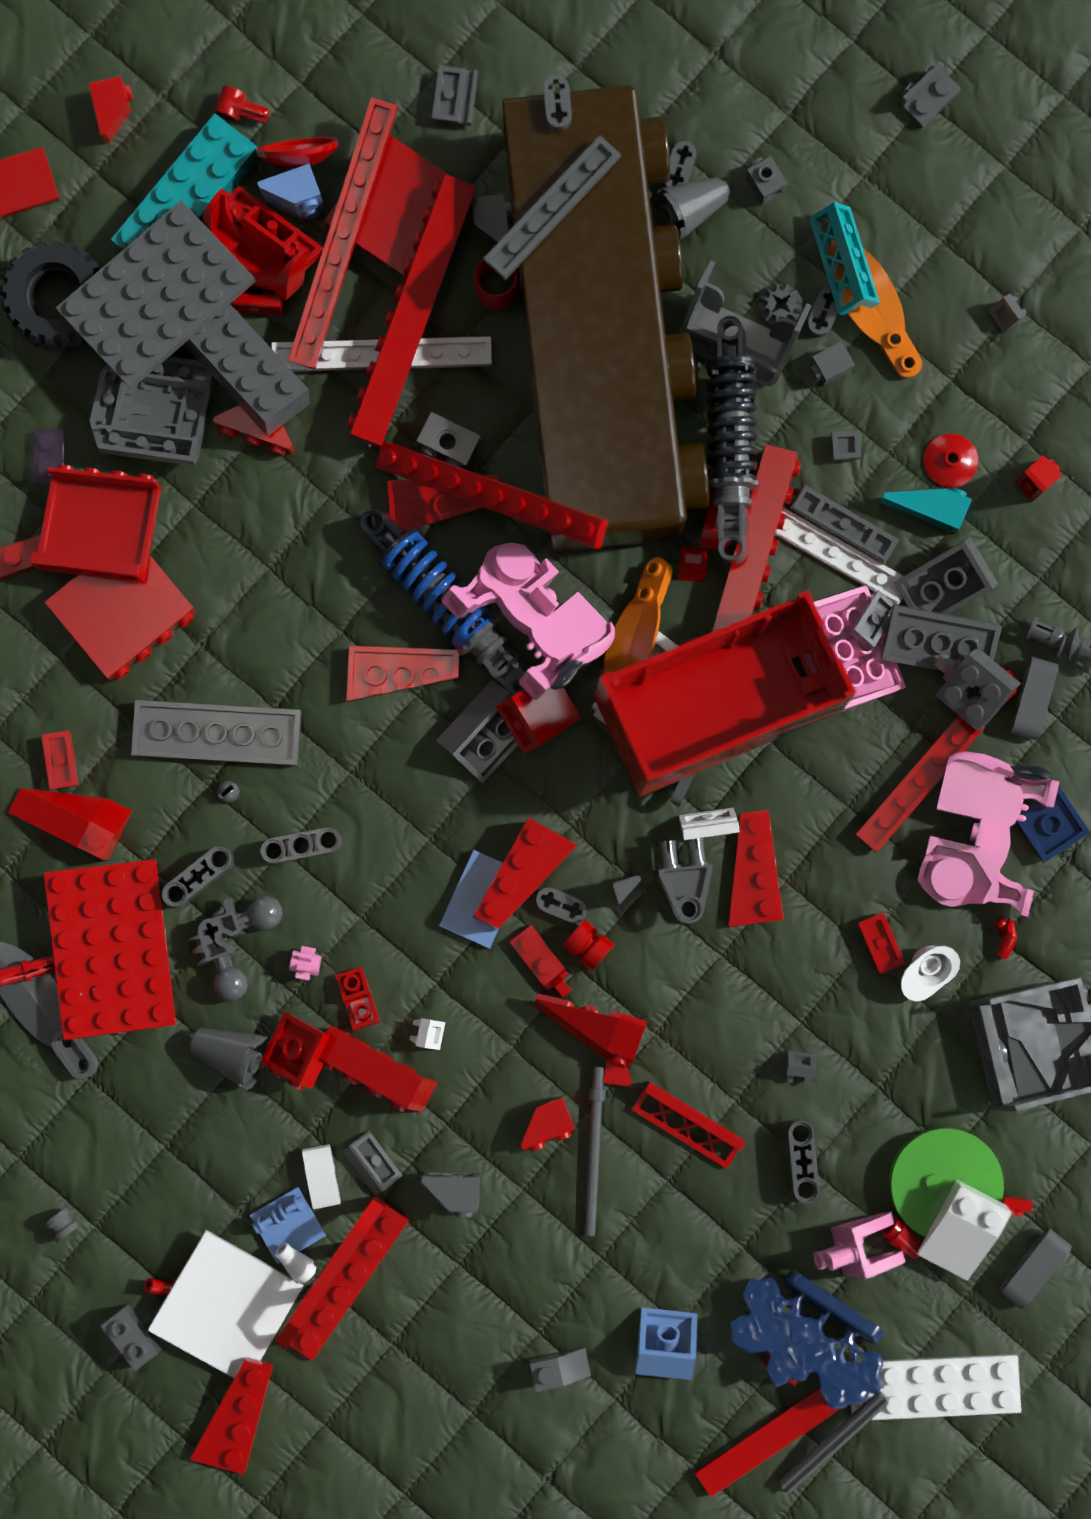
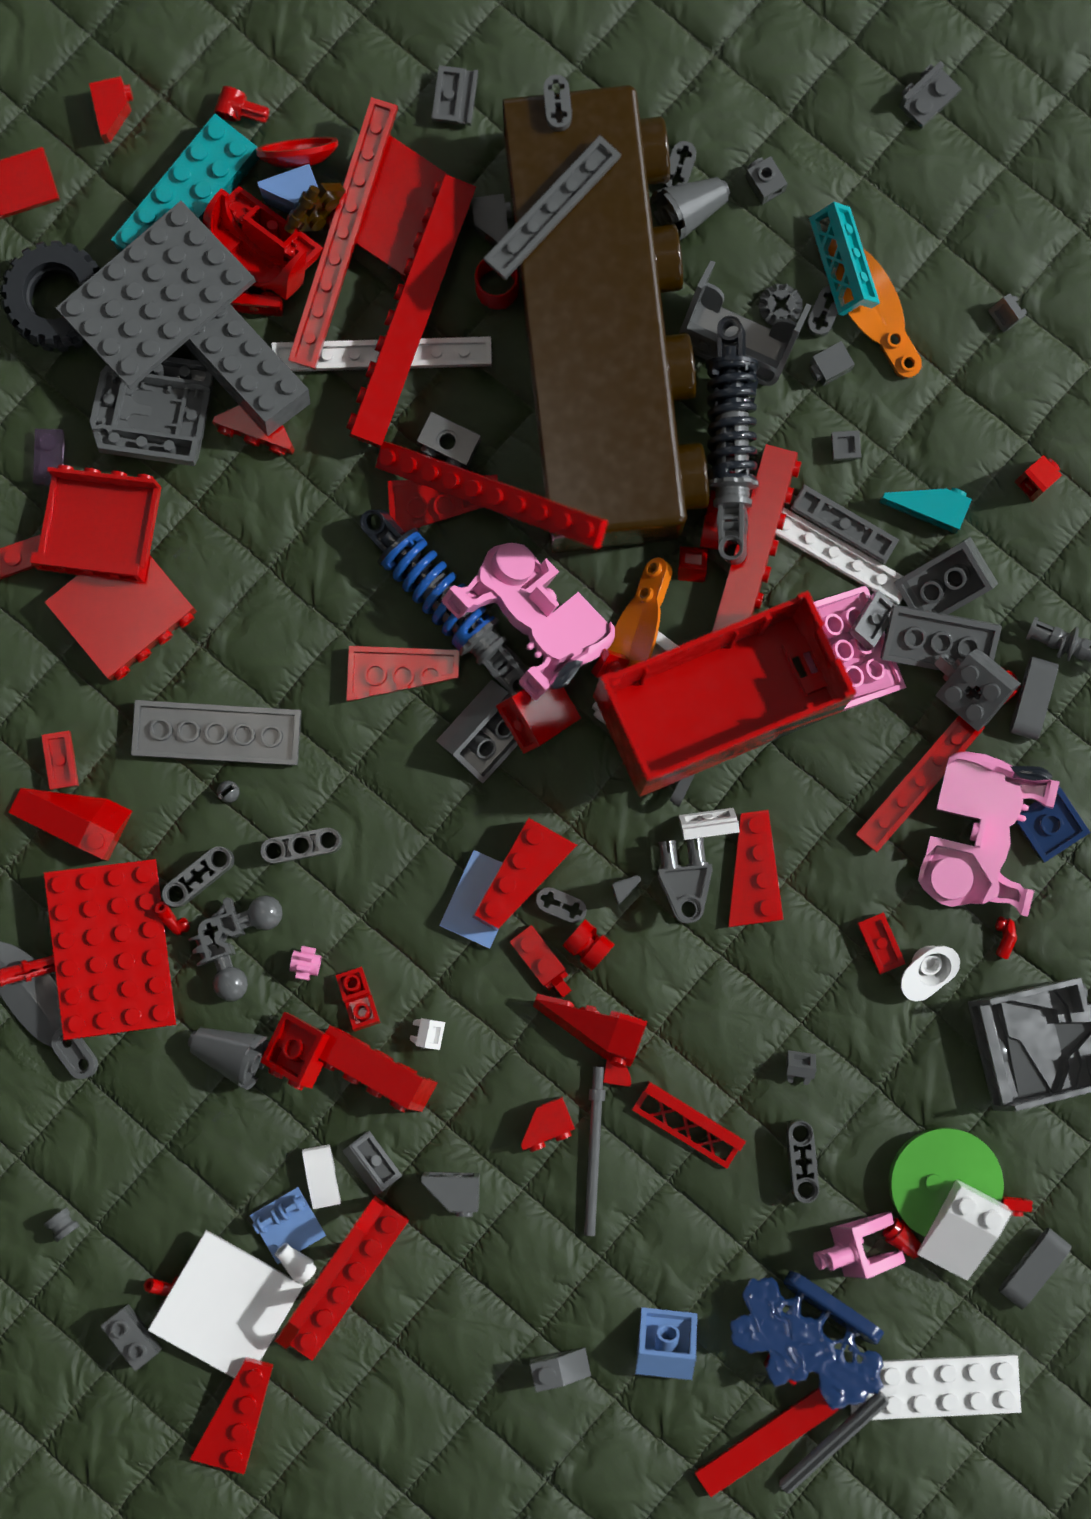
(169, 919): none -> red arm
(314, 207): none -> dark brown plate
(609, 662): none -> red plate
(941, 470): red dish -> none

